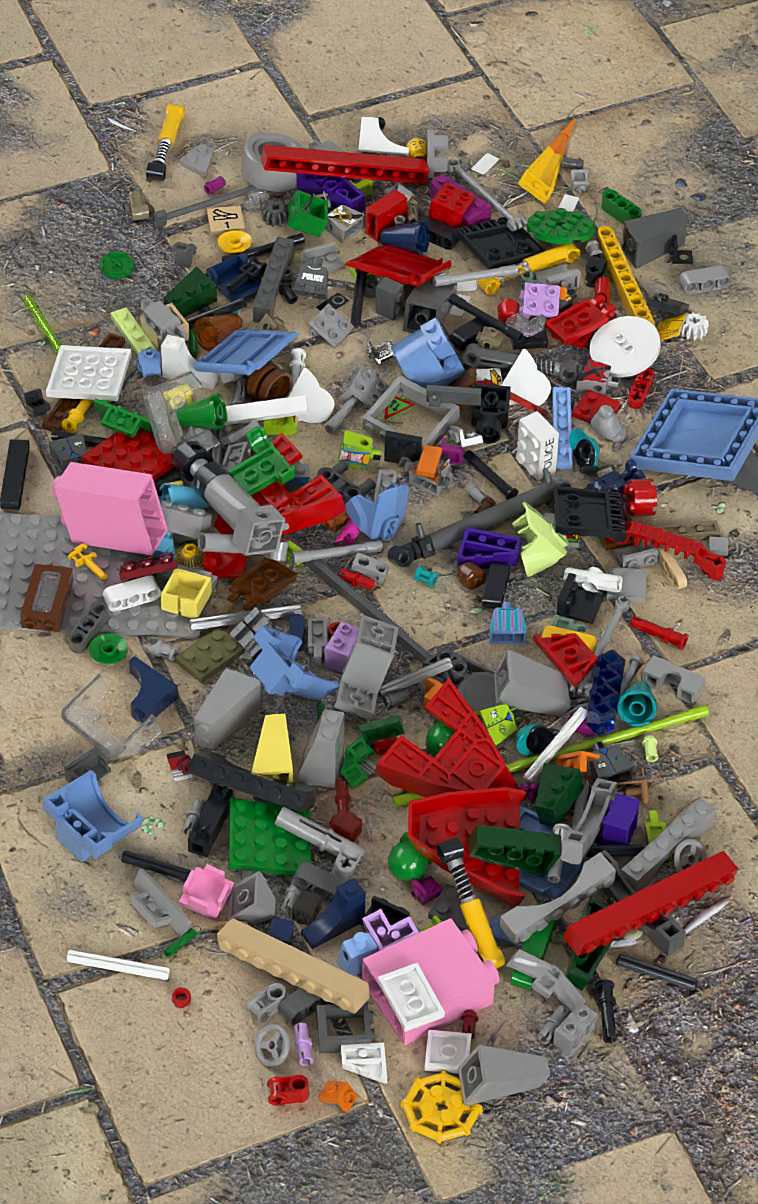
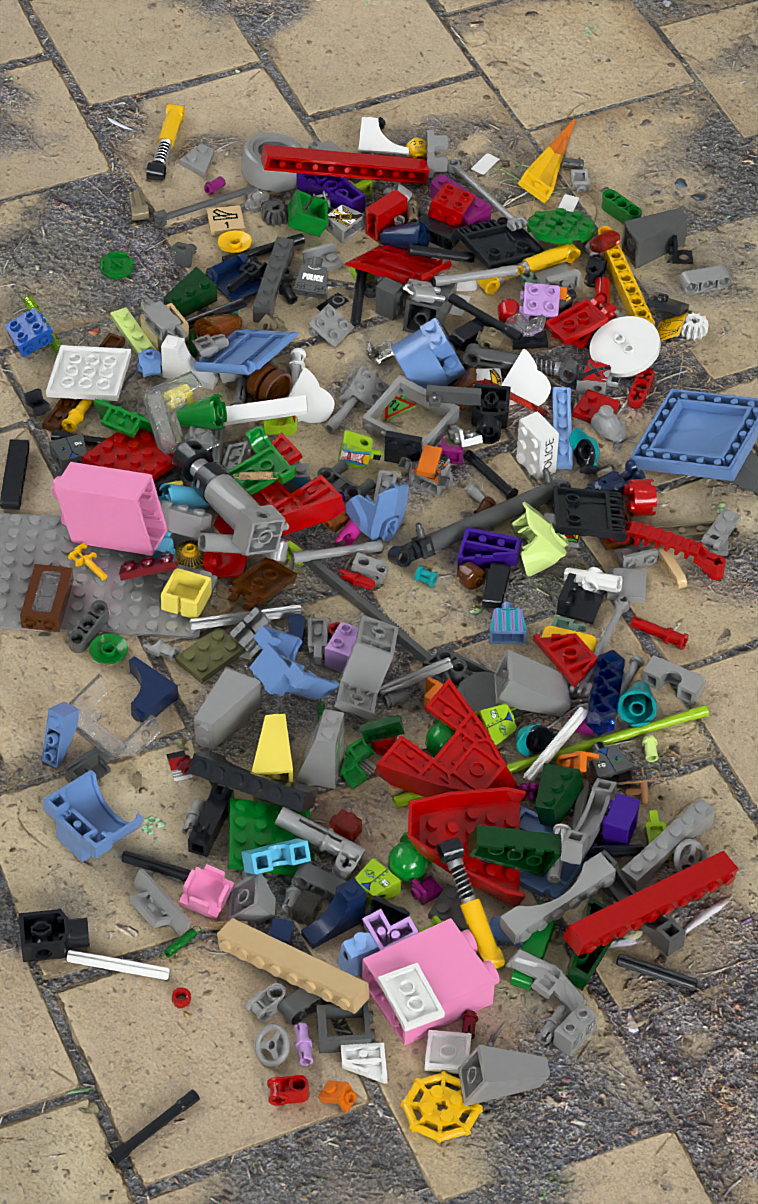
(29, 332): none -> blue brick
(51, 934): none -> black brick
(60, 728): none -> medium blue slope
(127, 1147): none -> black piece
(131, 593): white beam -> none
(207, 345): none -> light grey hinge
(237, 435): light grey bracket -> none
(255, 475): none -> tan piece
(283, 853): none -> medium azure arch
(342, 797): clear red pin -> none
(378, 881): none -> lime torso
(423, 291): none -> light grey piece
(439, 253): none -> black axle
(604, 241): none -> clear red tile
(606, 1002): black pin -> none
(721, 529): none -> light grey plate

